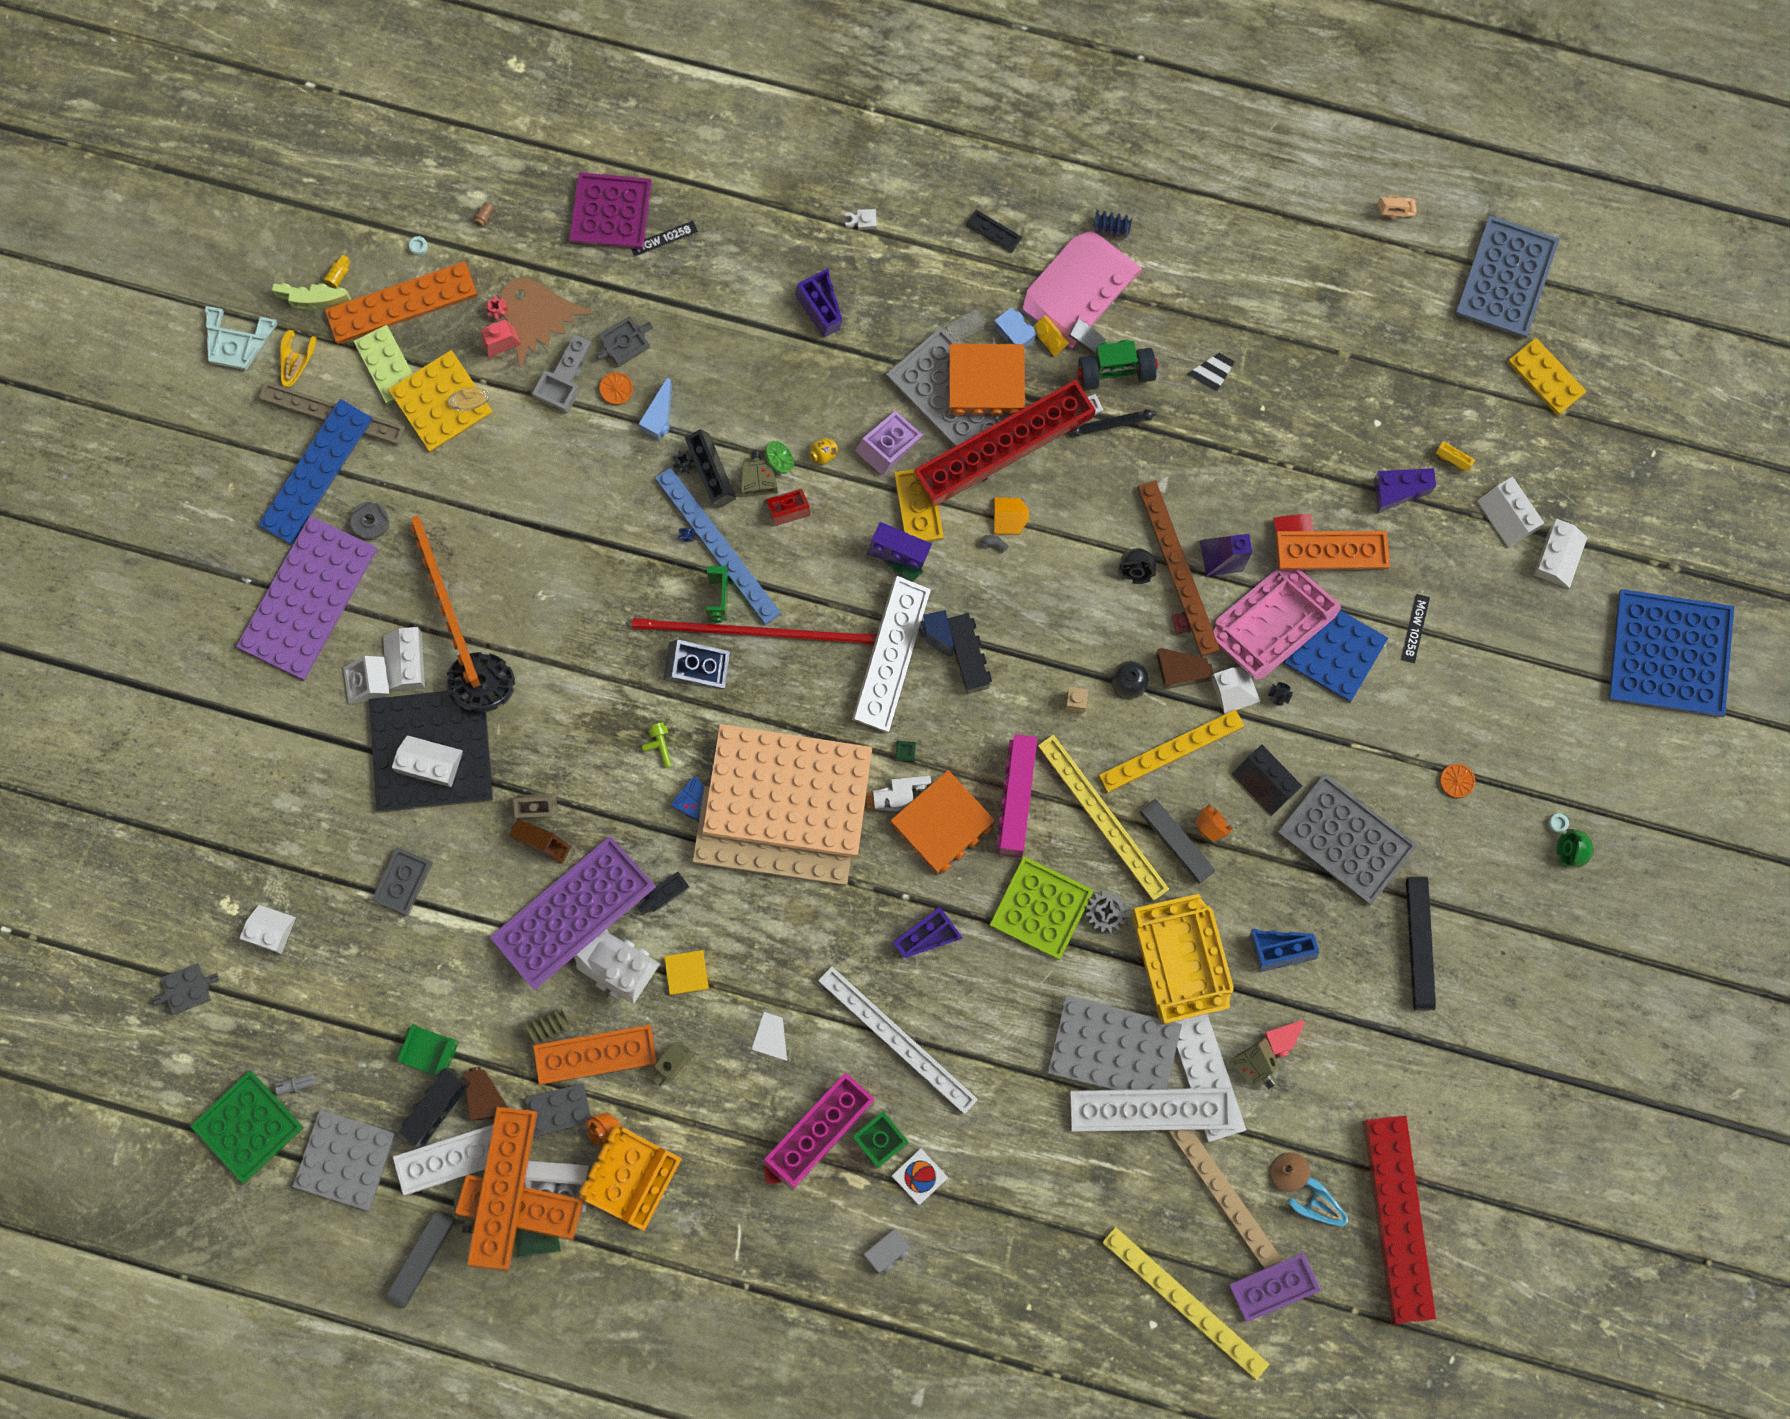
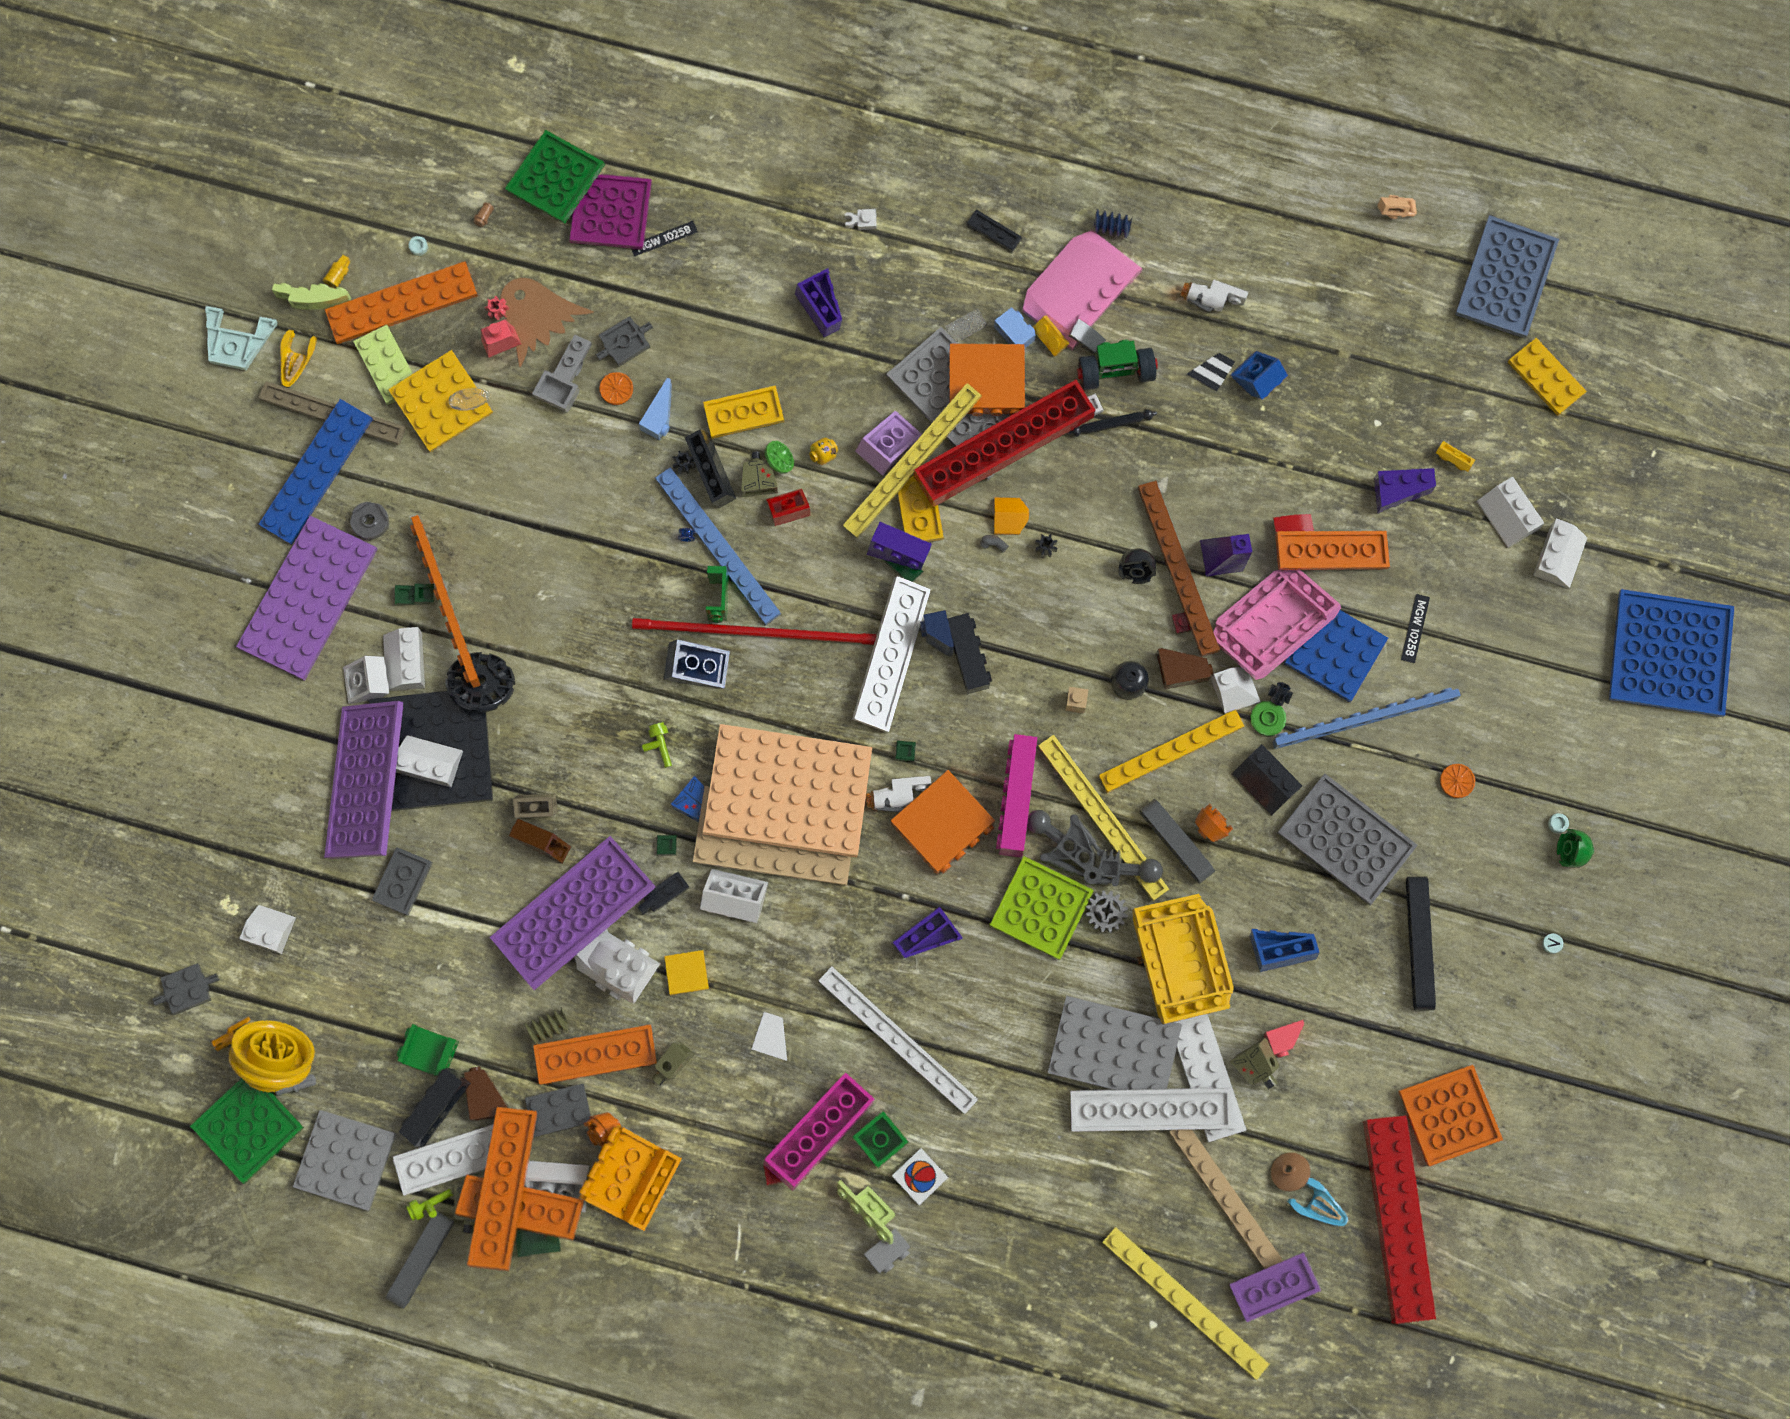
(226, 1039): none -> light orange arm
(271, 1055): none -> yellow wheel
(364, 780): none -> medium lavender plate
(414, 595): none -> dark green slope
(415, 1209): none -> lime piece
(555, 176): none -> green plate
(666, 845): none -> dark green tile
(733, 895): none -> white slope
(743, 412): none -> yellow plate
(871, 1208): none -> yellowish green bracket
(911, 460): none -> light yellow plate
(1043, 549): none -> black gear
(1110, 865): none -> dark grey piece
(1212, 298): none -> white plate
(1259, 374): none -> blue slope
(1268, 718): none -> bright green wheel
(1373, 715): none -> medium blue plate
(1450, 1115): none -> orange plate
(1552, 943): none -> light aqua tile

